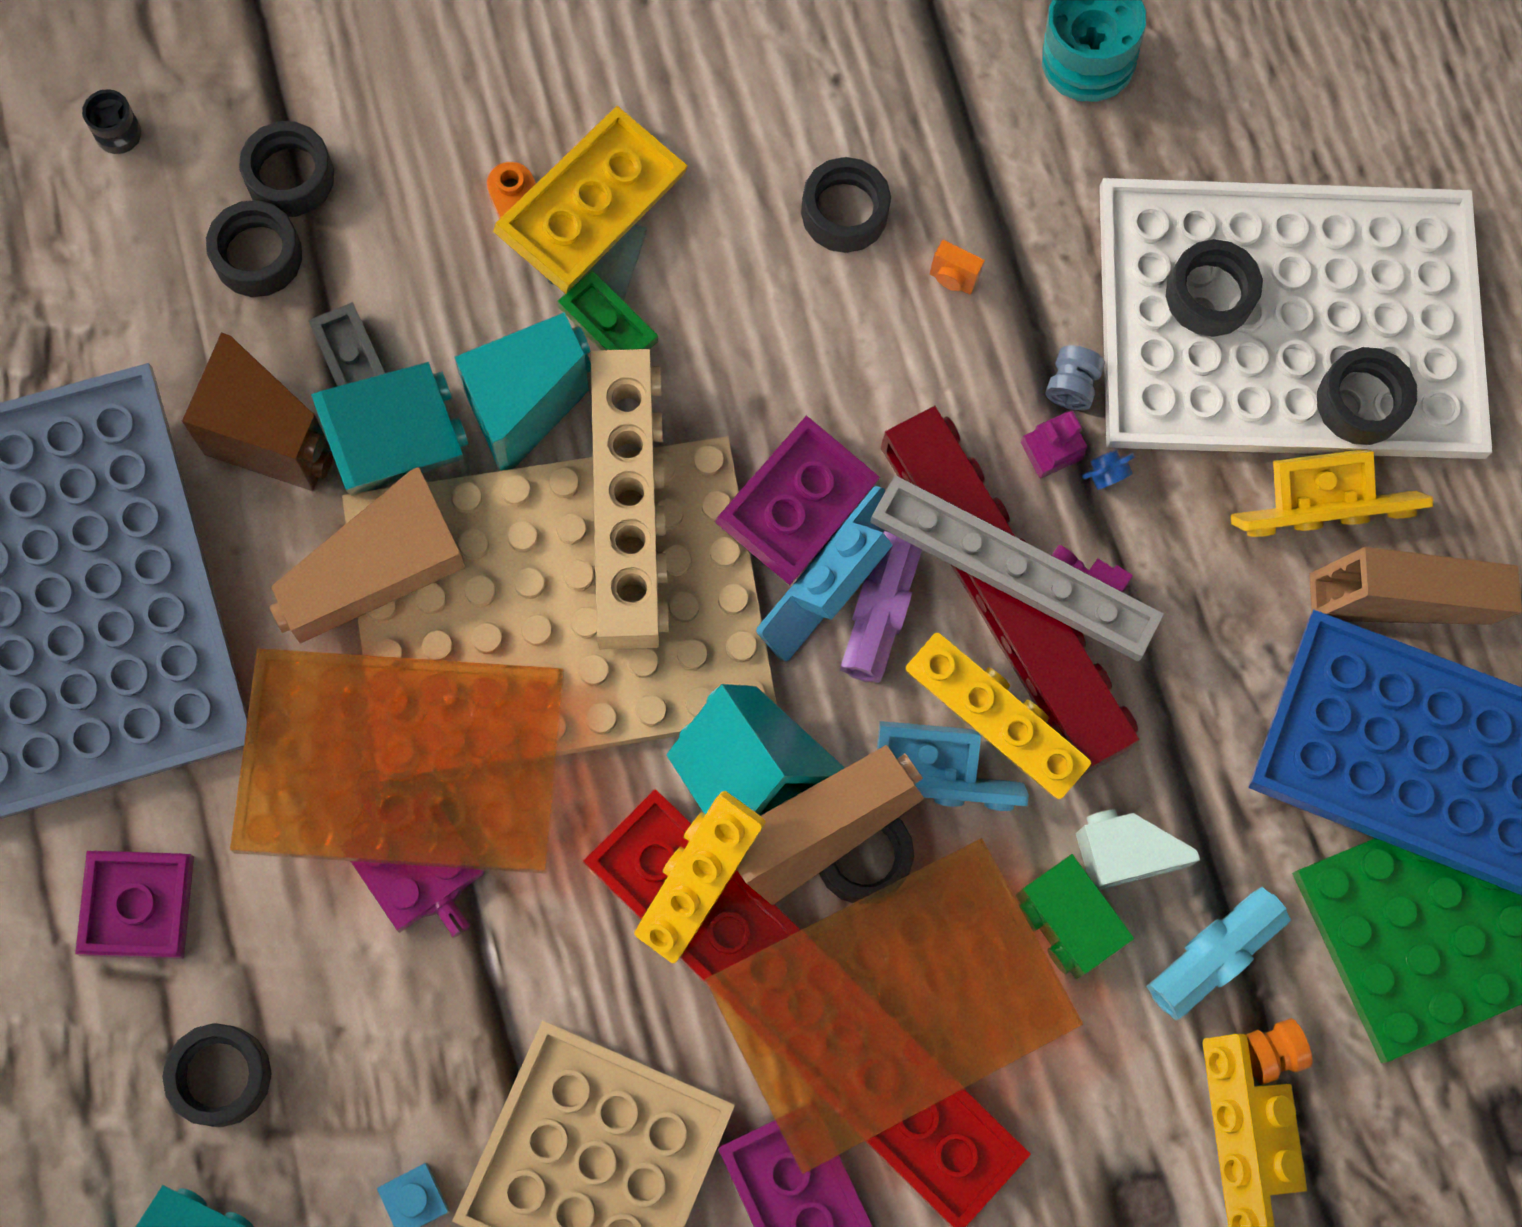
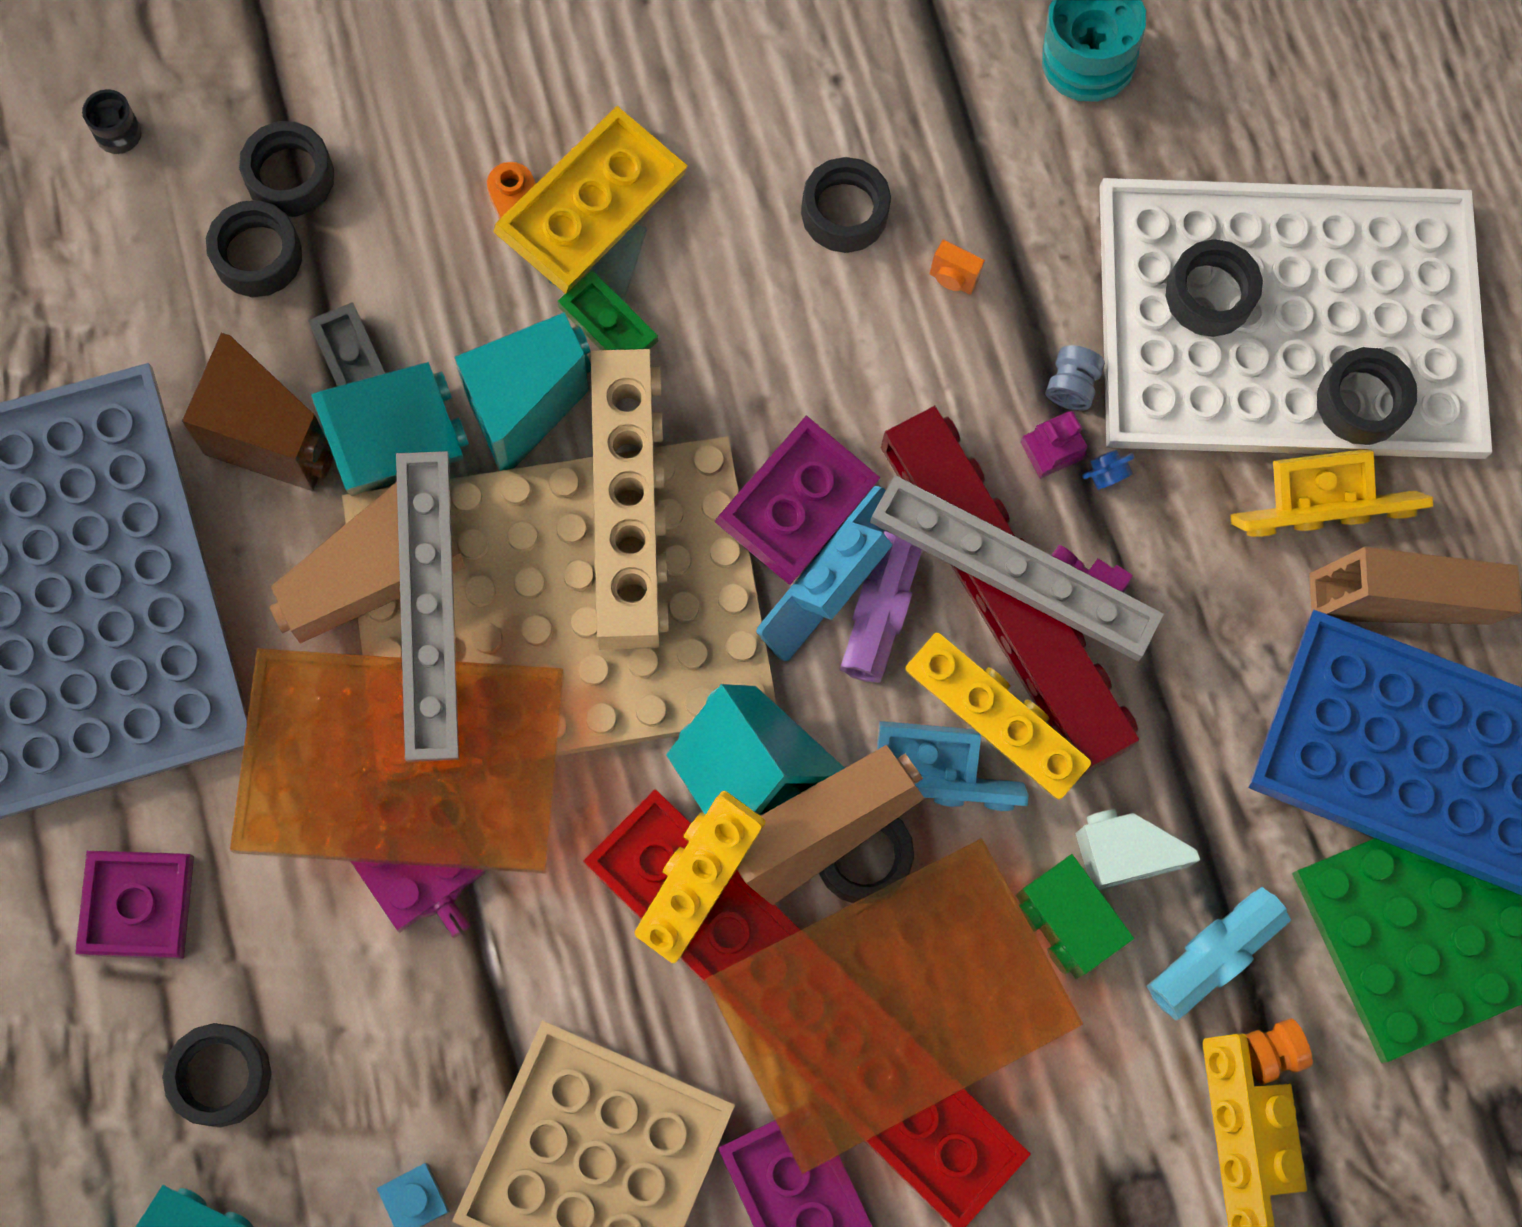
(427, 607): none -> light grey plate

